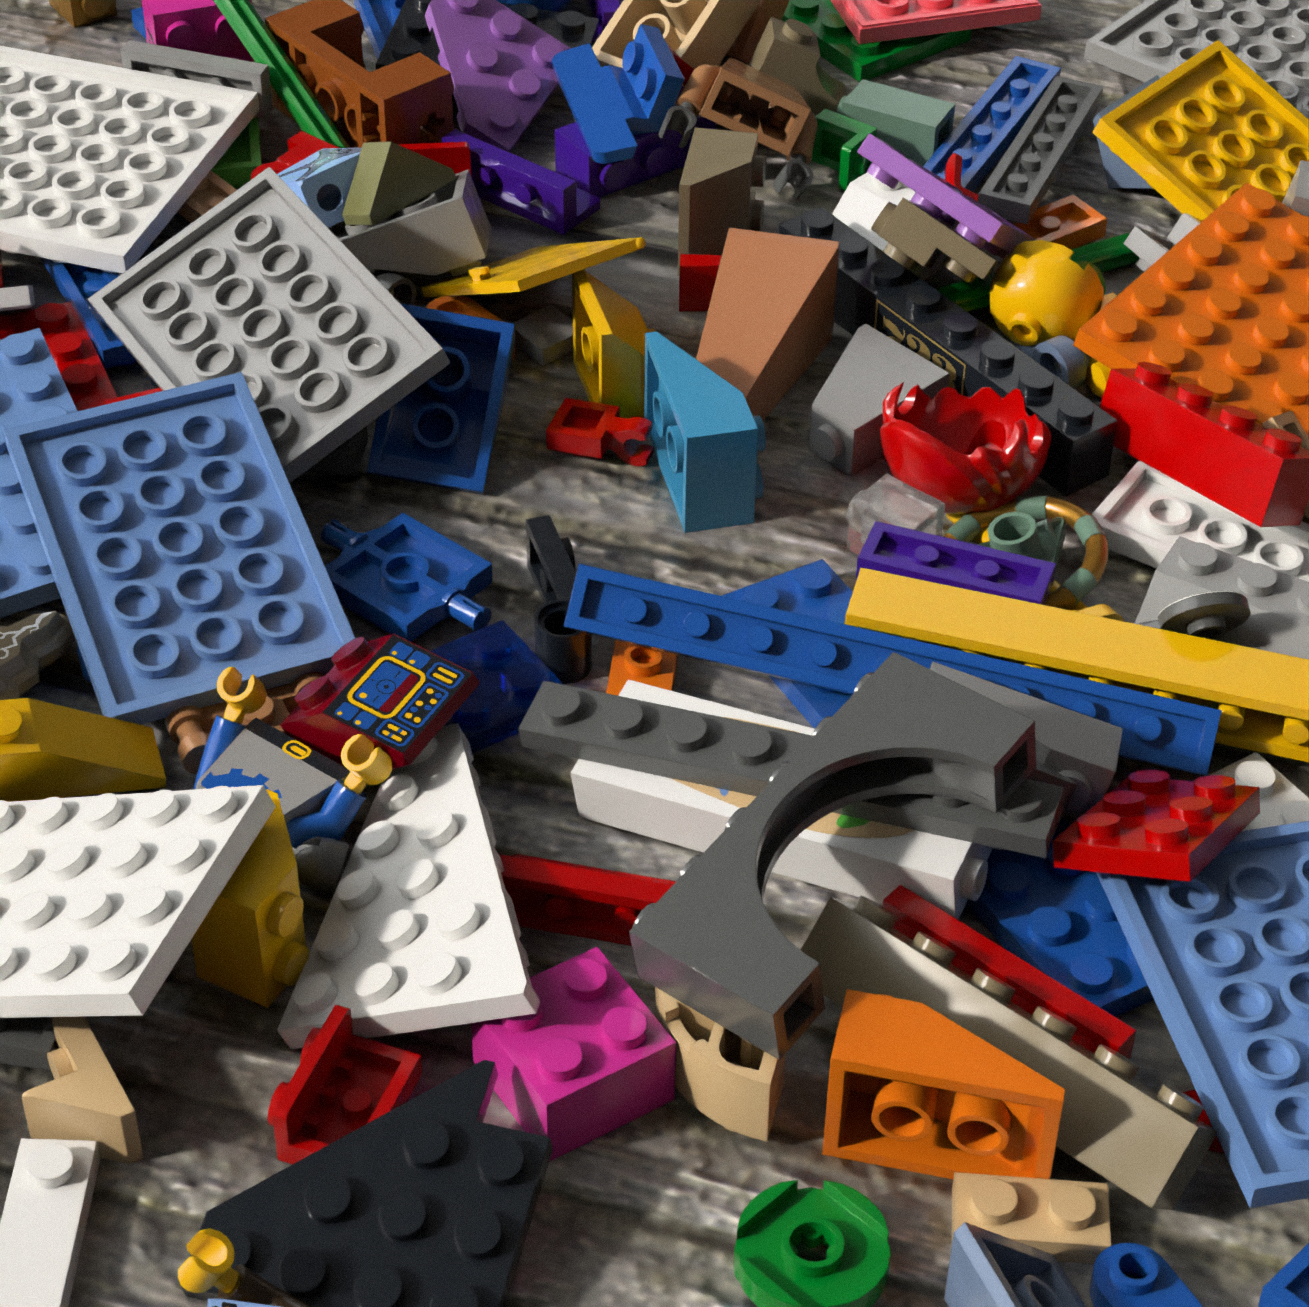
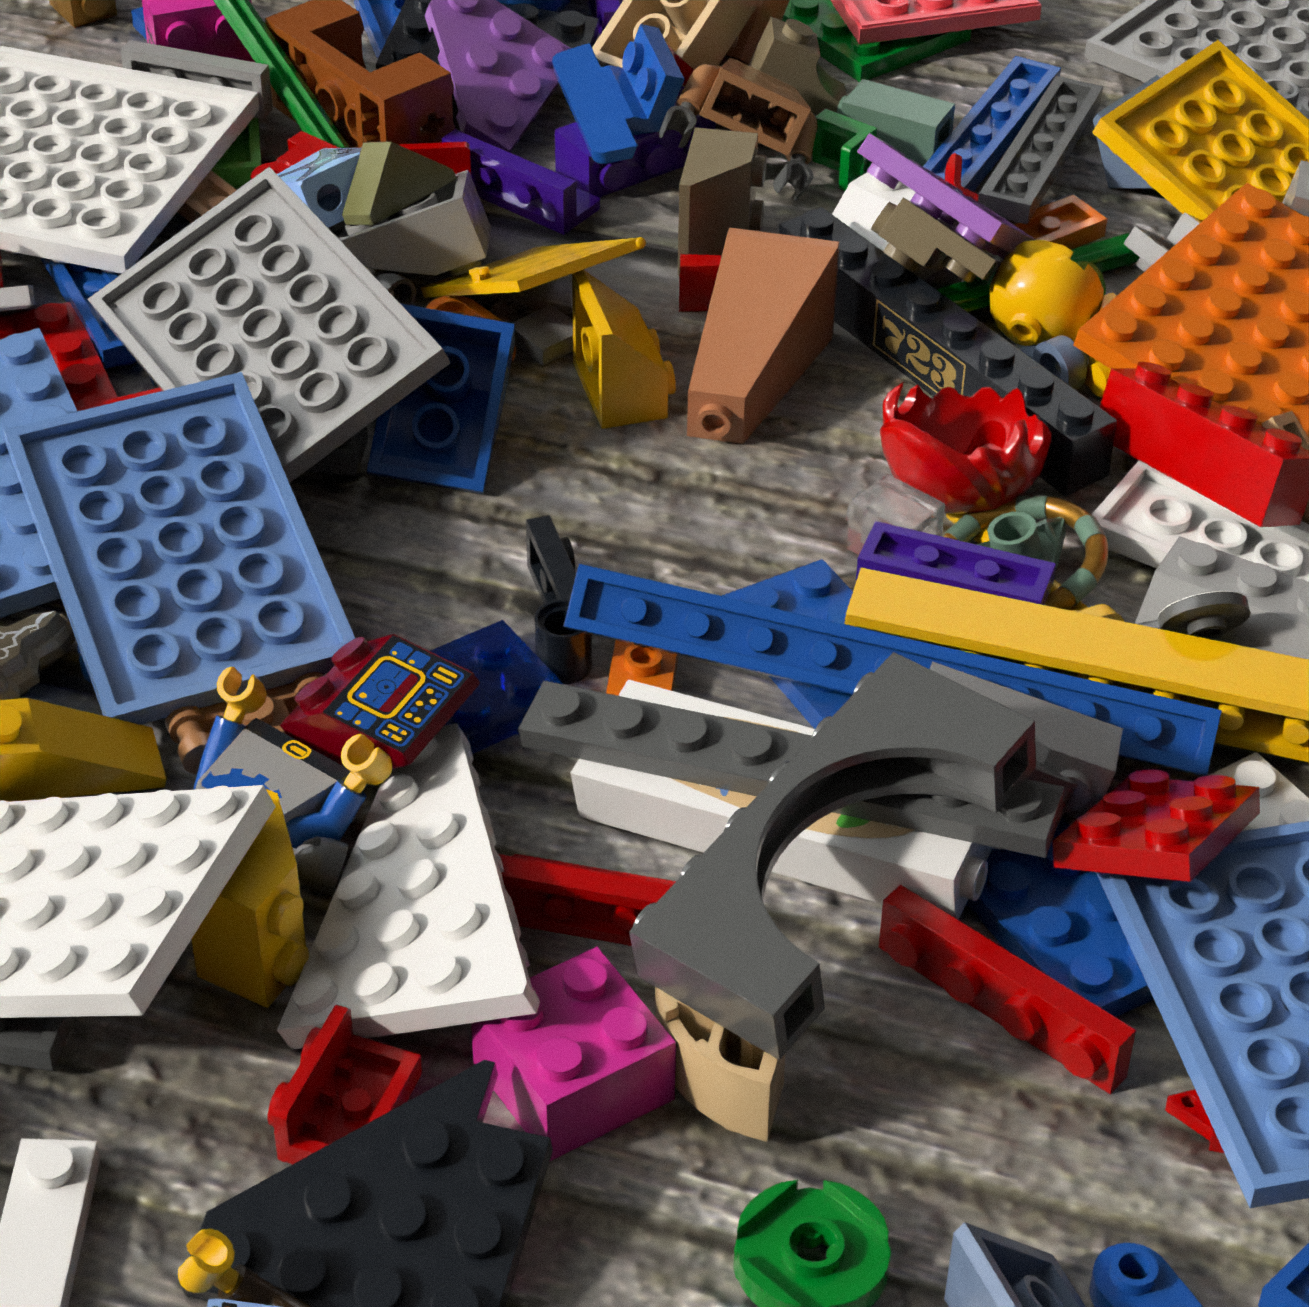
(84, 1096): tan slope -> none
(407, 576): blue plate -> none
(594, 427): red plate -> none
(701, 438): dark azure slope -> none
(850, 403): light grey slope -> none
(933, 1096): orange slope -> none
(1046, 1214): tan plate -> none
(1107, 1119): dark tan brick -> none

